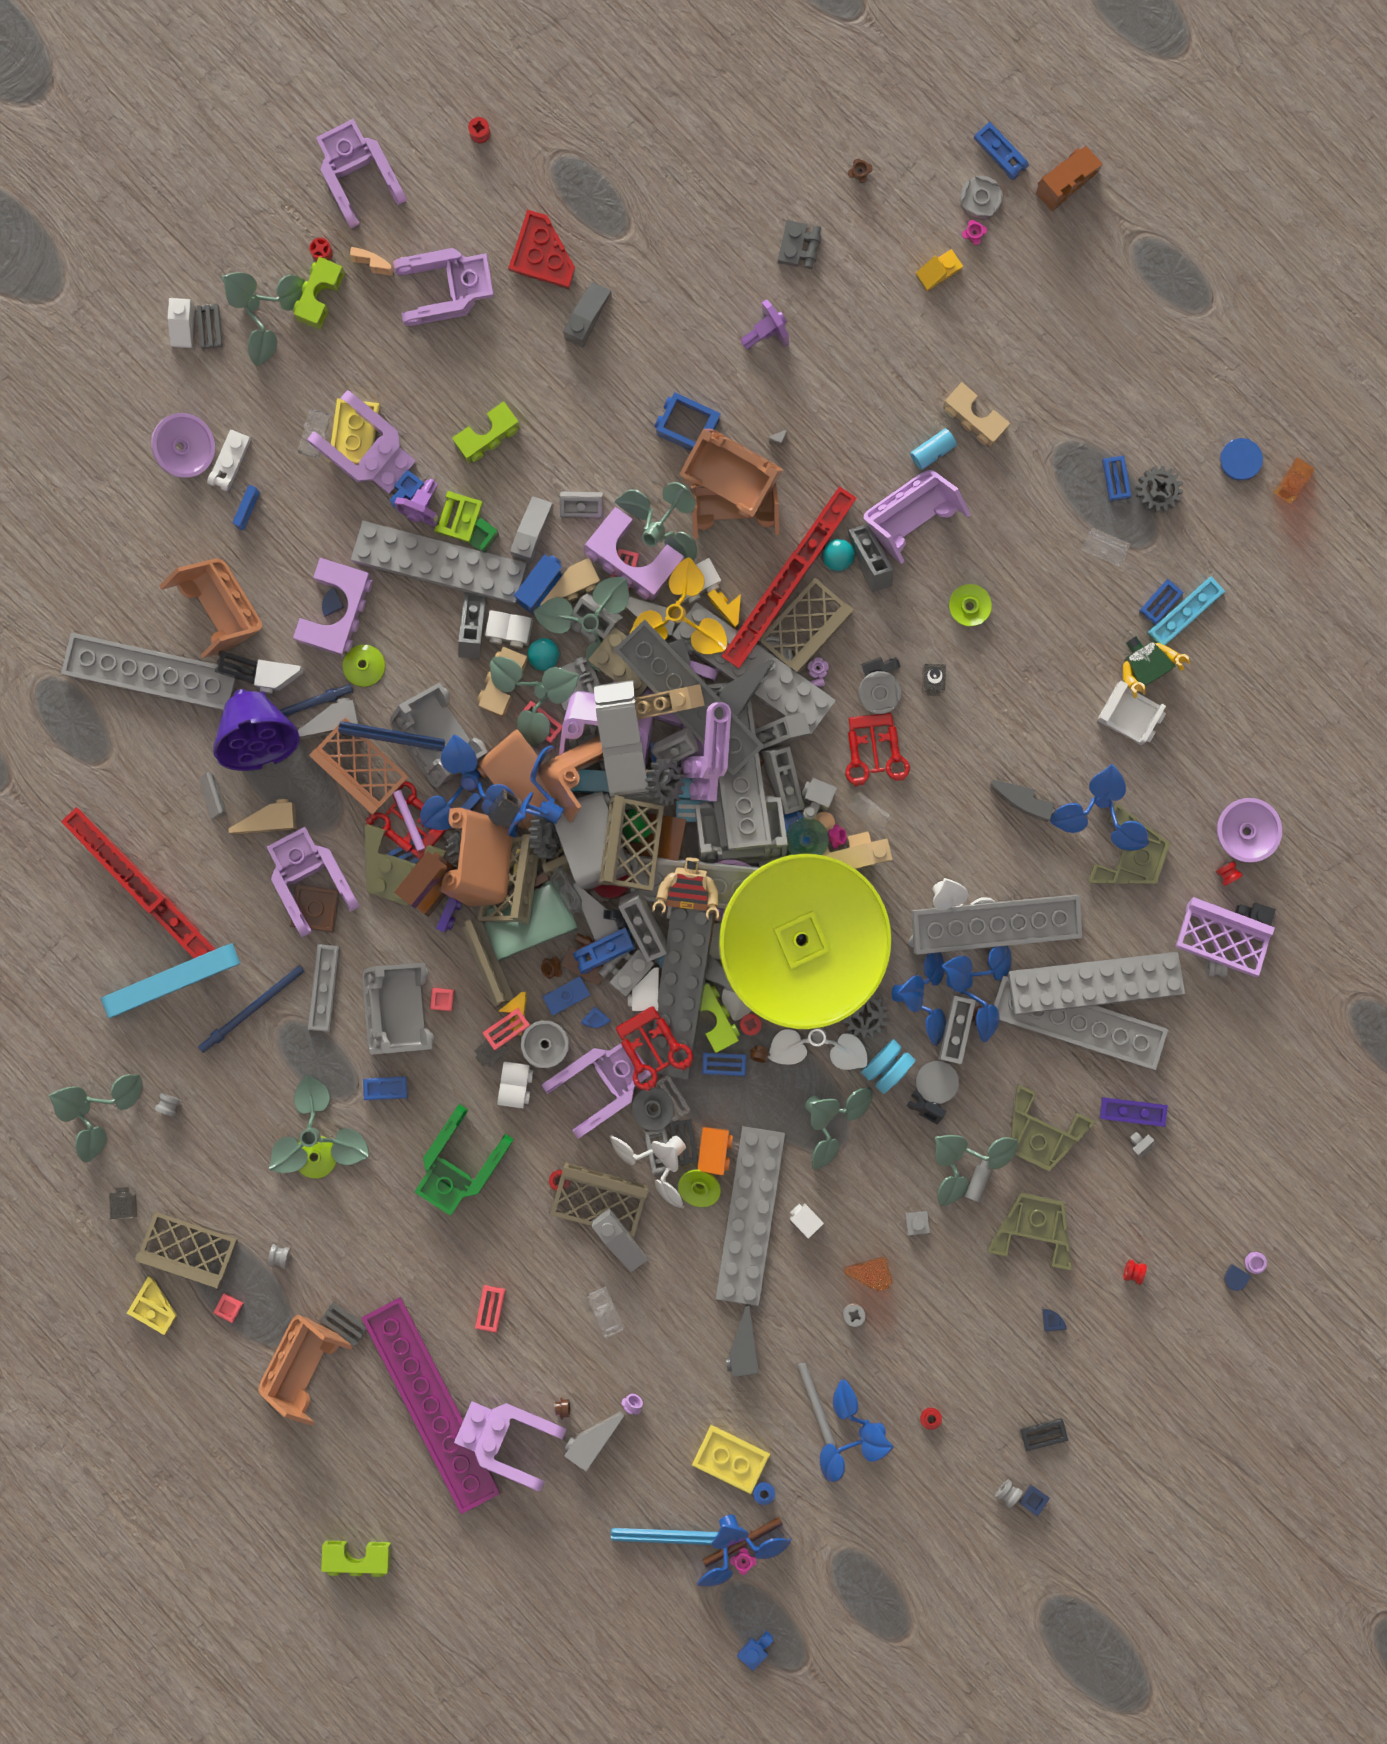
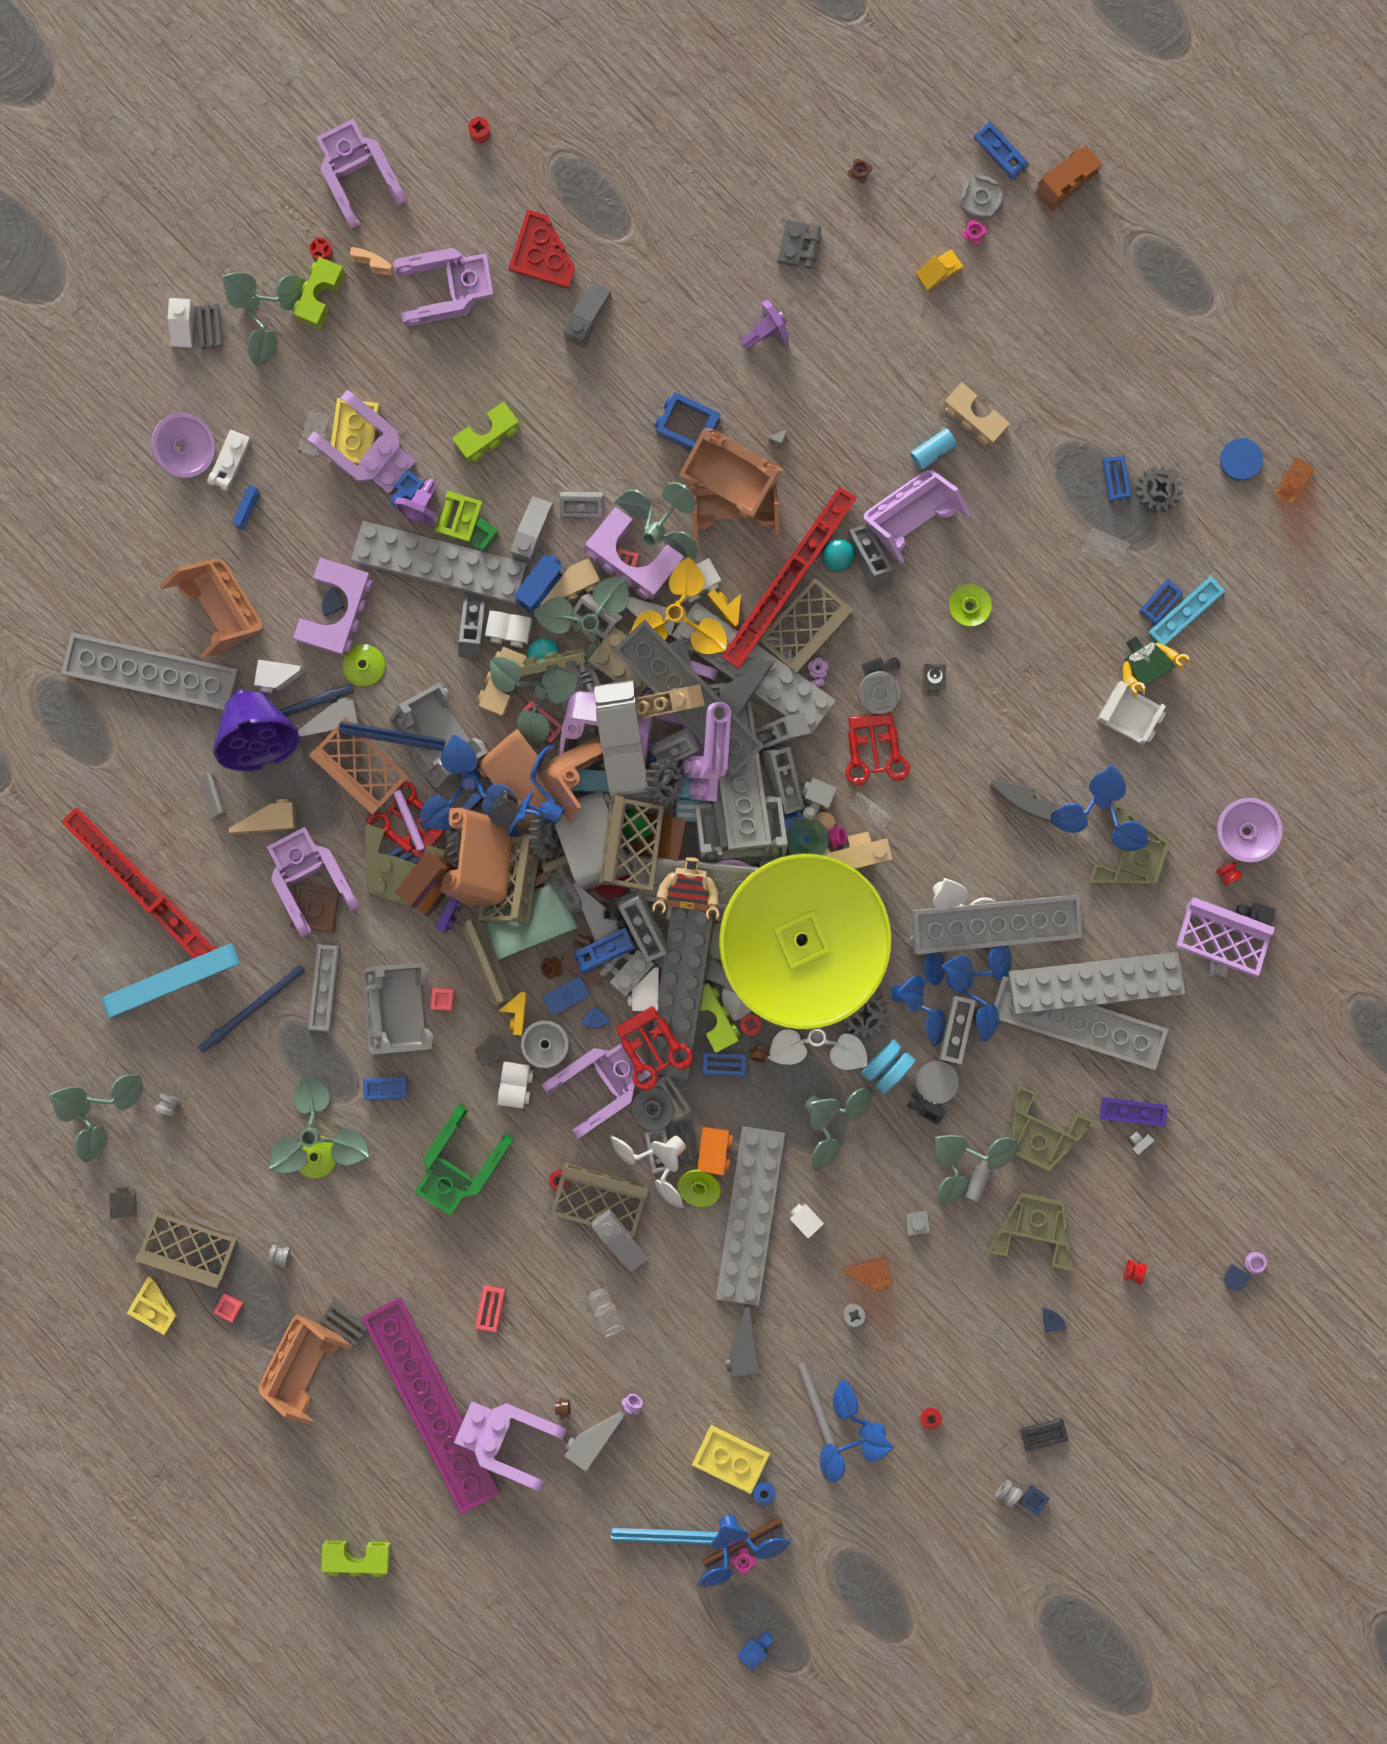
(222, 655): black tile -> none
(521, 1019): coral tile -> none
(552, 660): none -> olive wing

